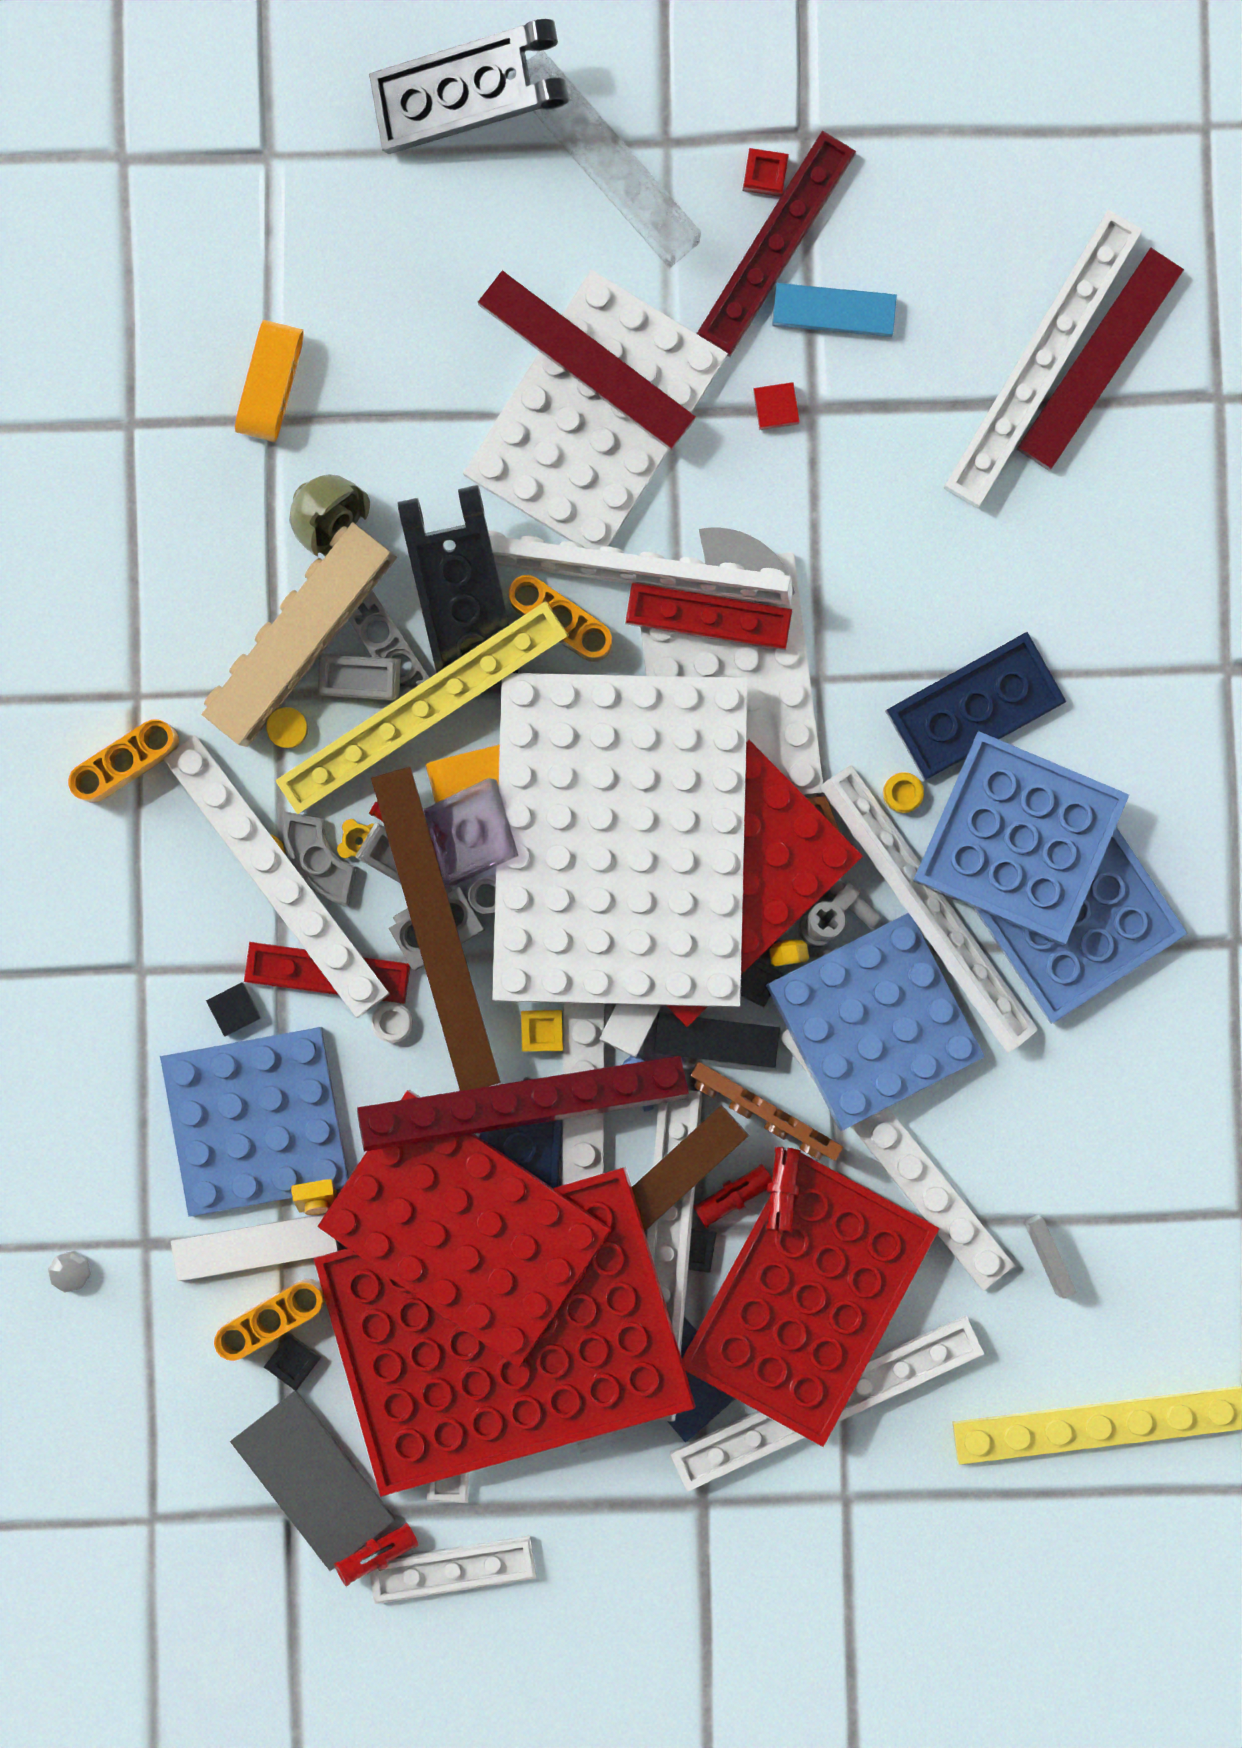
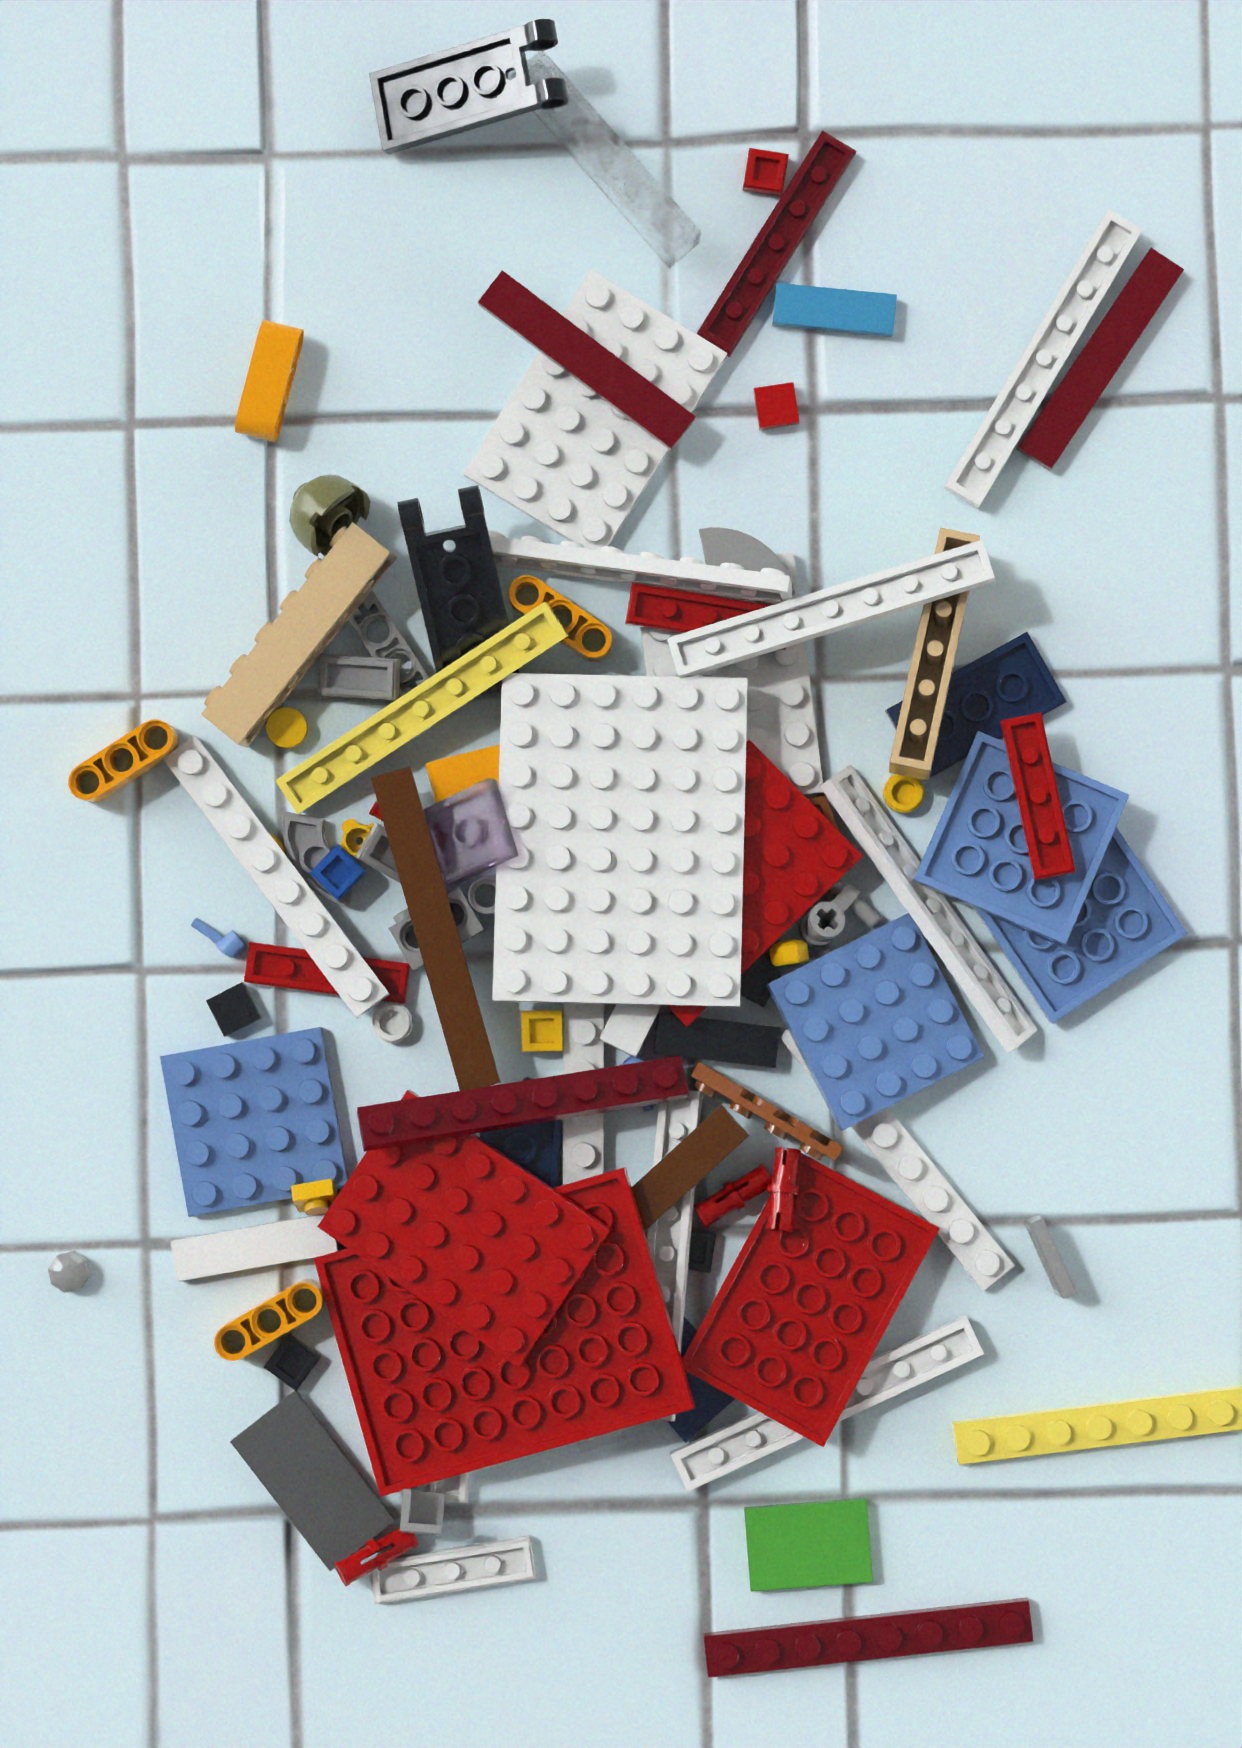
(229, 945): none -> medium blue hand
(338, 872): none -> blue tile
(422, 1512): none -> light grey panel
(808, 1544): none -> bright green tile
(831, 609): none -> white plate
(868, 1637): none -> dark red plate
(929, 675): none -> tan brick
(1037, 796): none -> red tile

